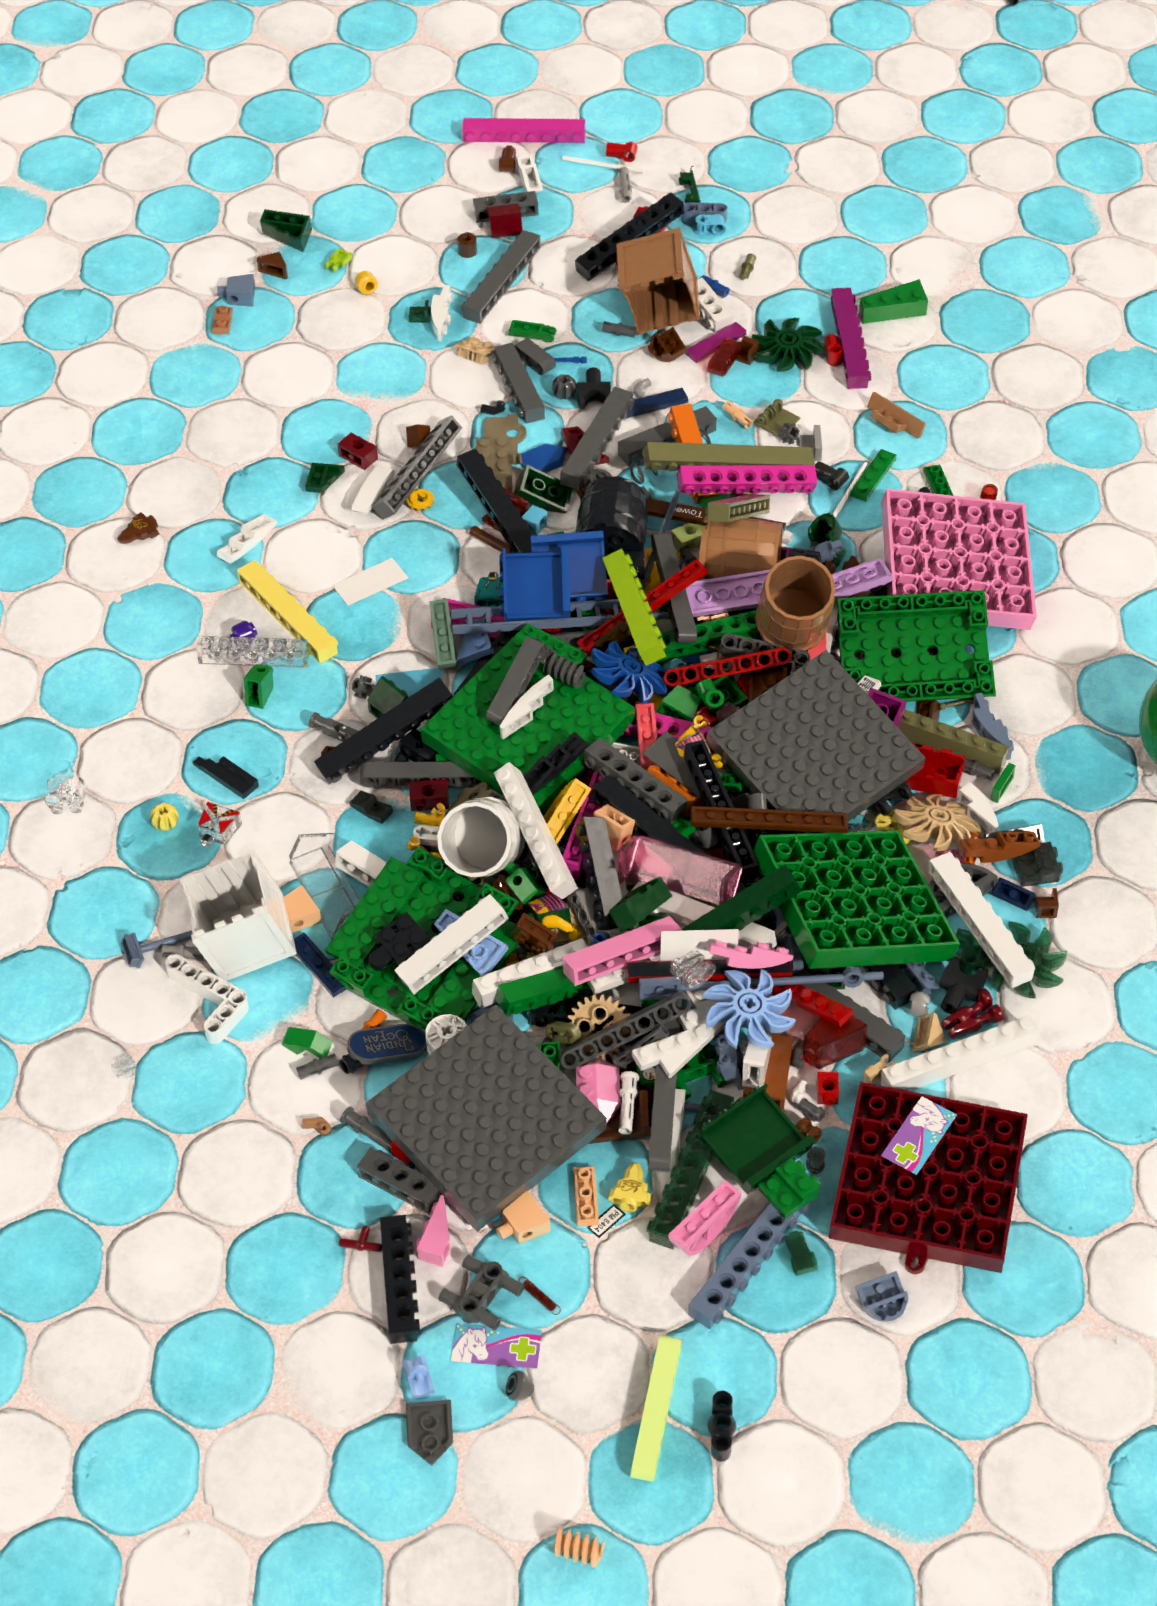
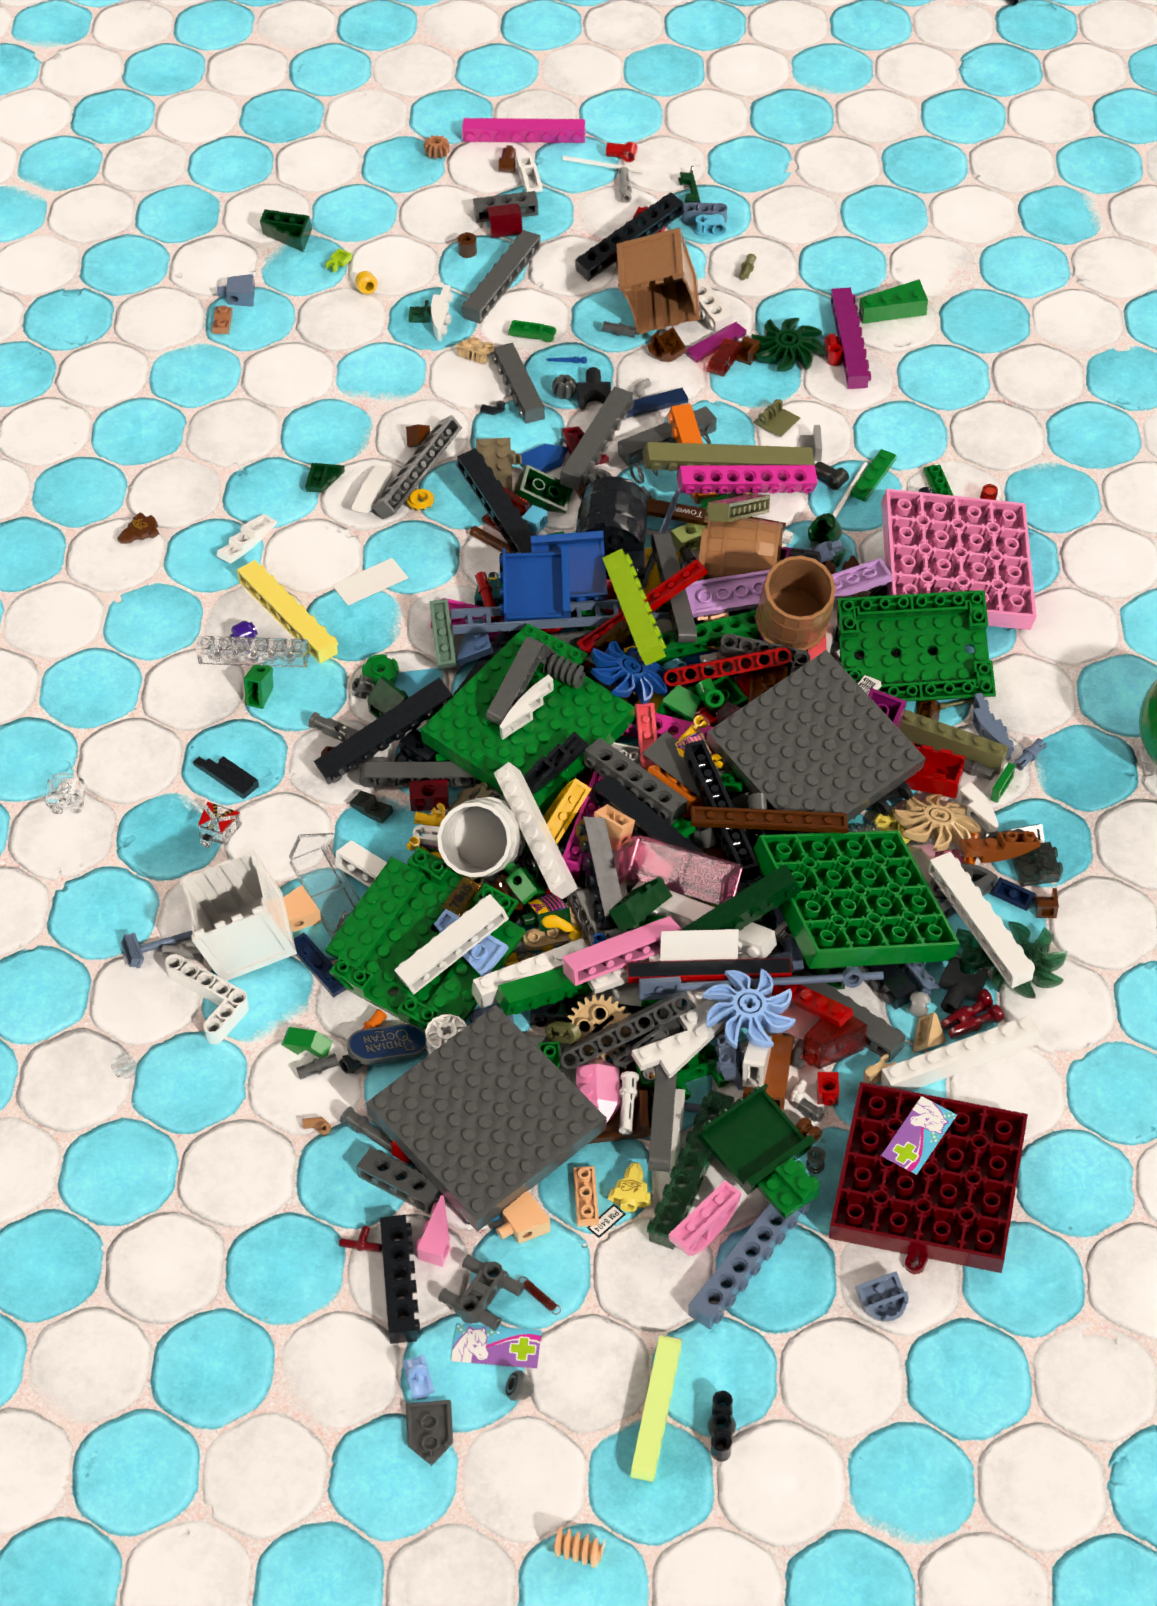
(164, 816): light yellow piece -> none
(273, 265): reddish brown slope -> none
(357, 451): dark red brick -> none
(388, 666): none -> green plate
(397, 942): black brick -> none
(436, 147): none -> nougat gear
(462, 896): none -> clear orange tile
(485, 591): none -> red pin
(498, 427): dark tan piece -> none
(533, 934): reddish brown bracket -> none
(535, 356): dark grey beam -> none
(692, 969): clear brick -> none
(716, 286): blue axle -> none
(737, 414): light nougat pin -> none
(758, 957): bright pink slope -> none
(789, 433): dark grey gear -> none
(801, 1258): clear green piece -> none
(894, 417): medium nougat bracket -> none
(1029, 754): none -> sand blue pin

